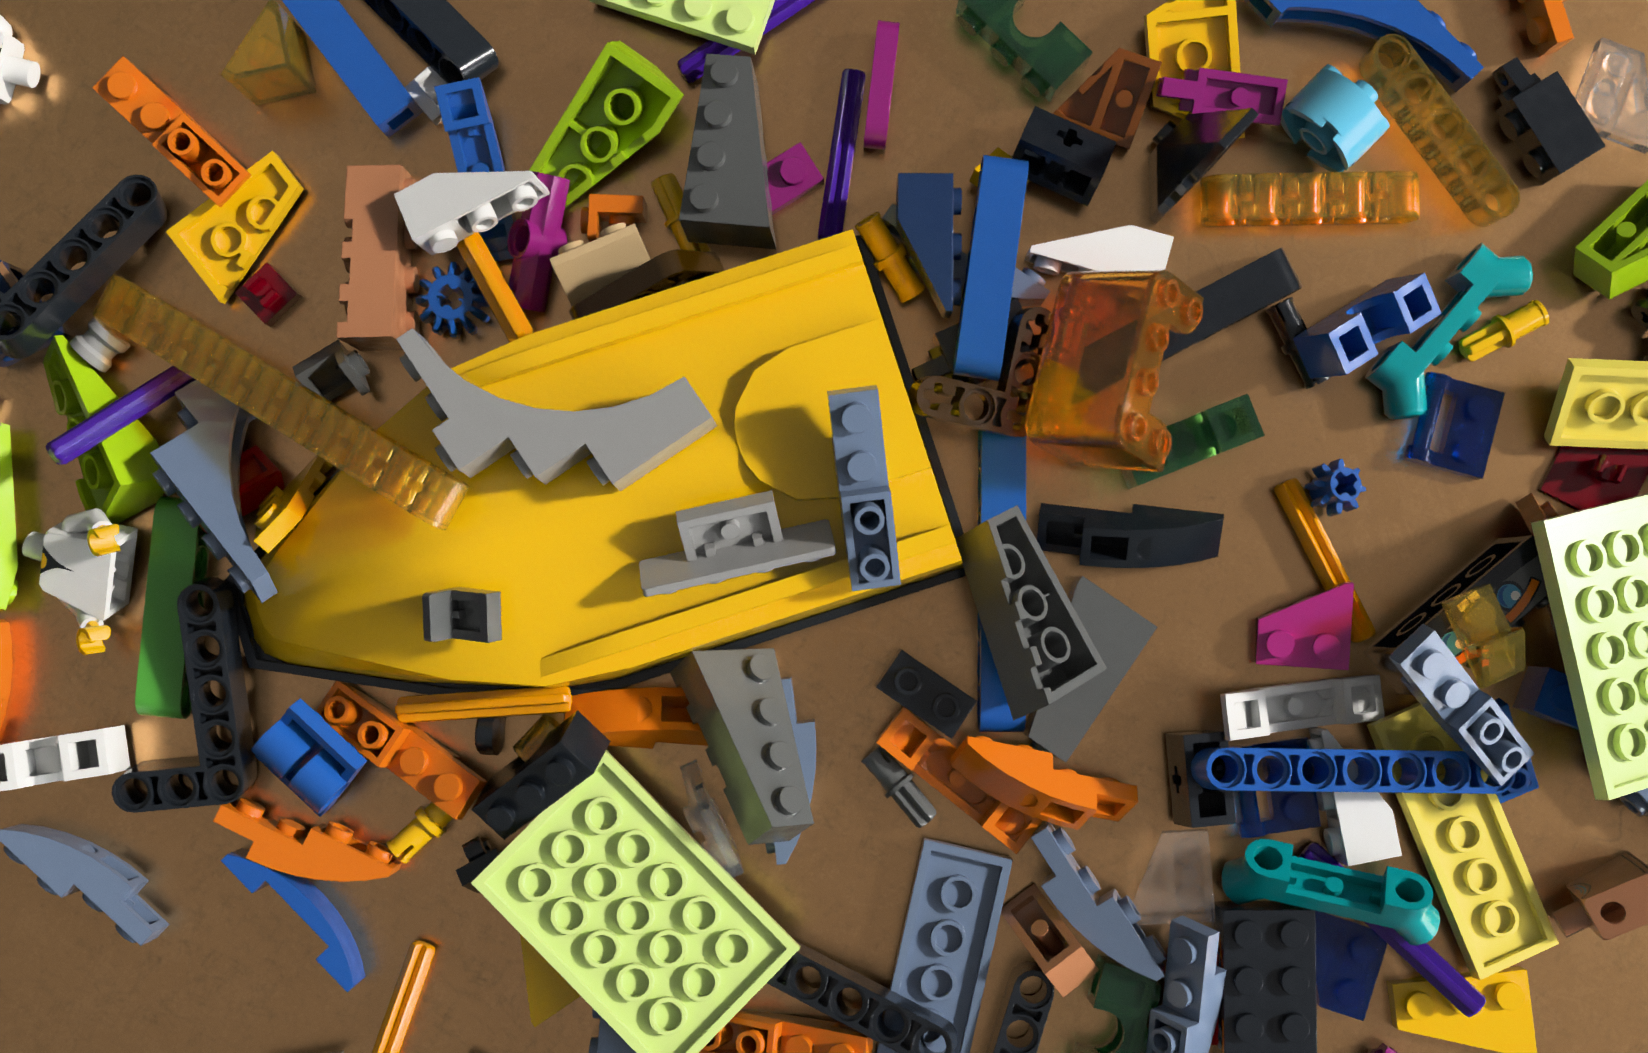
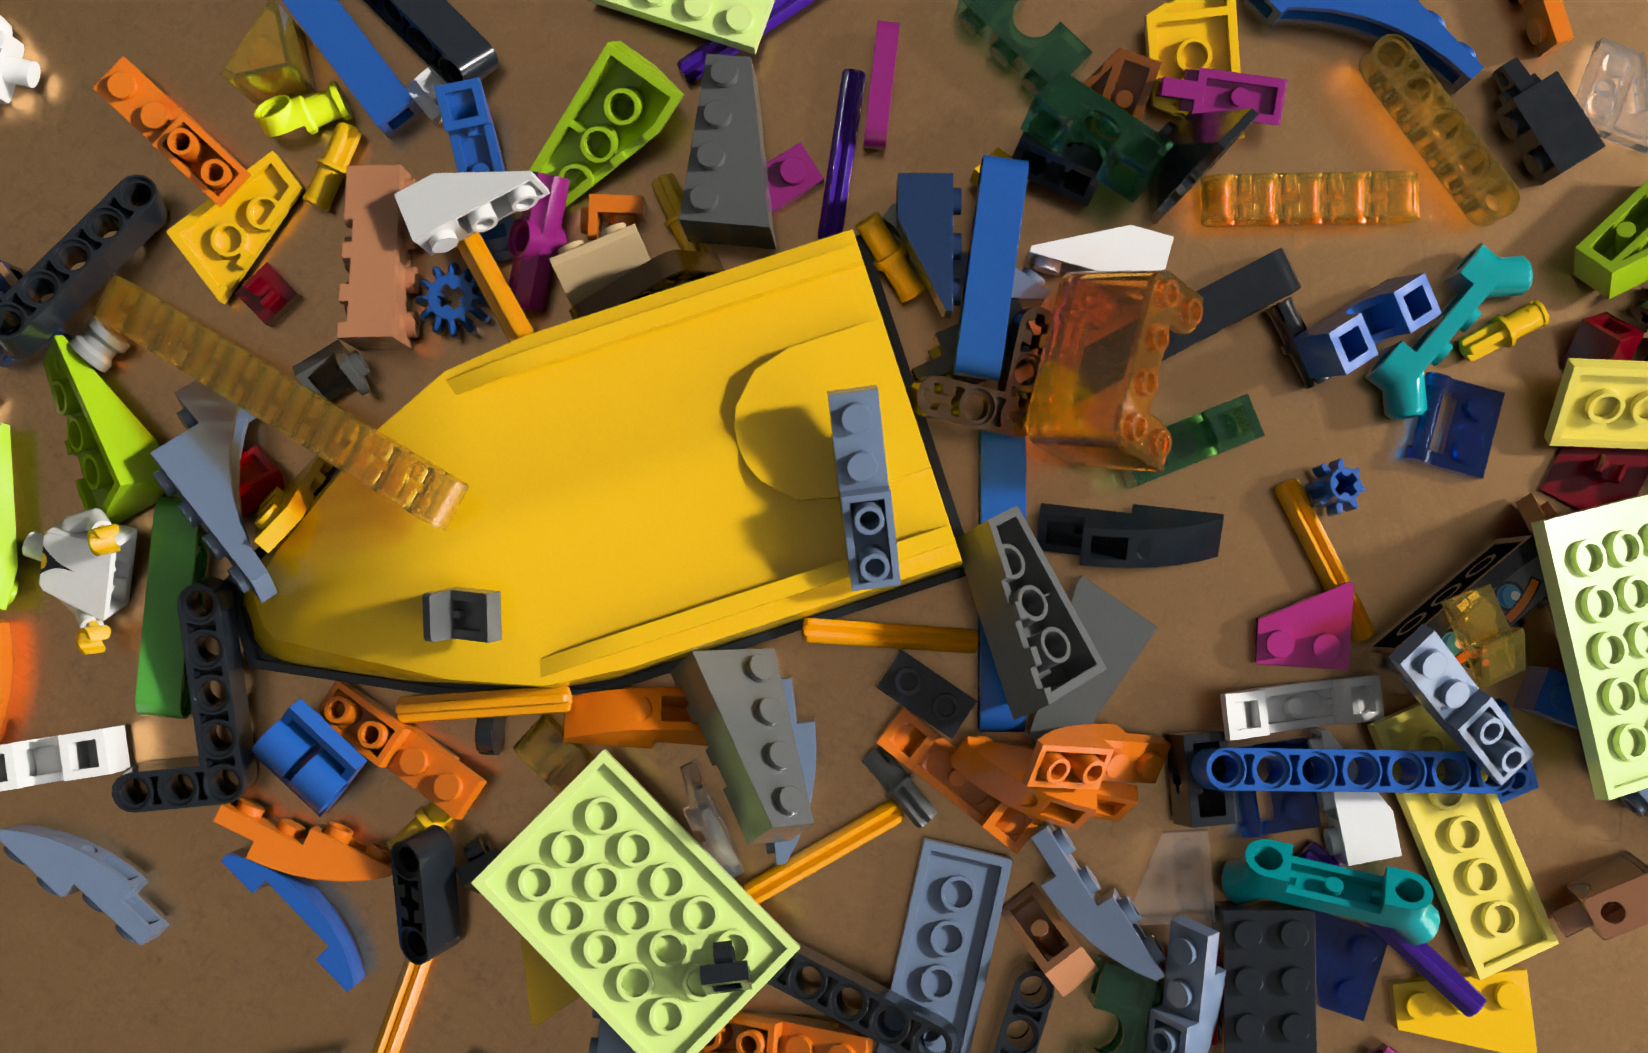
(117, 415): dark purple axle -> none
(281, 114): none -> neon yellow connector
(332, 166): none -> yellow axle
(426, 894): none -> black beam
(483, 428): light grey arch -> none
(529, 787): black arch -> none
(726, 973): none -> black tile
(731, 542): light grey bracket -> none
(824, 851): none -> light orange axle
(889, 635): none -> light orange axle
(1073, 112): none -> clear green arch
(1094, 753): none -> orange slope
(1334, 119): medium azure brick -> none
(1604, 338): none -> dark red panel

